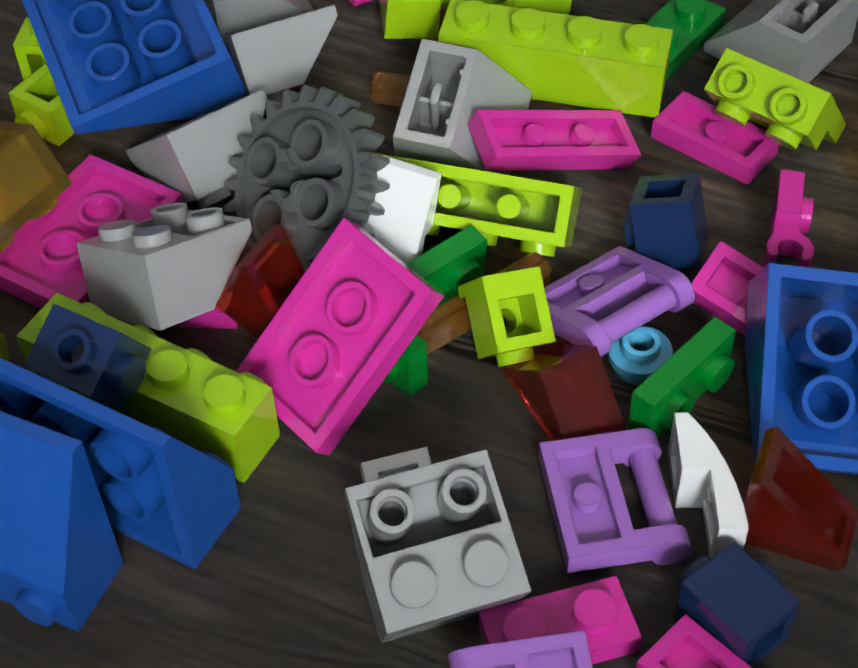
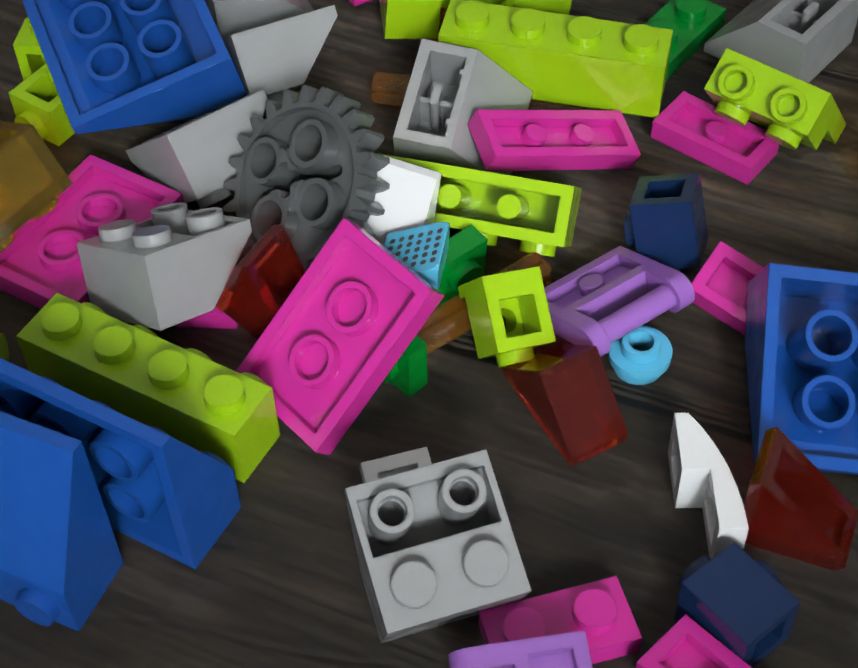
(88, 357): dark blue brick -> none
(422, 249): none -> medium azure slope
(591, 506): medium lavender plate -> none
(684, 378): green plate -> none
(789, 219): dark pink plate -> none

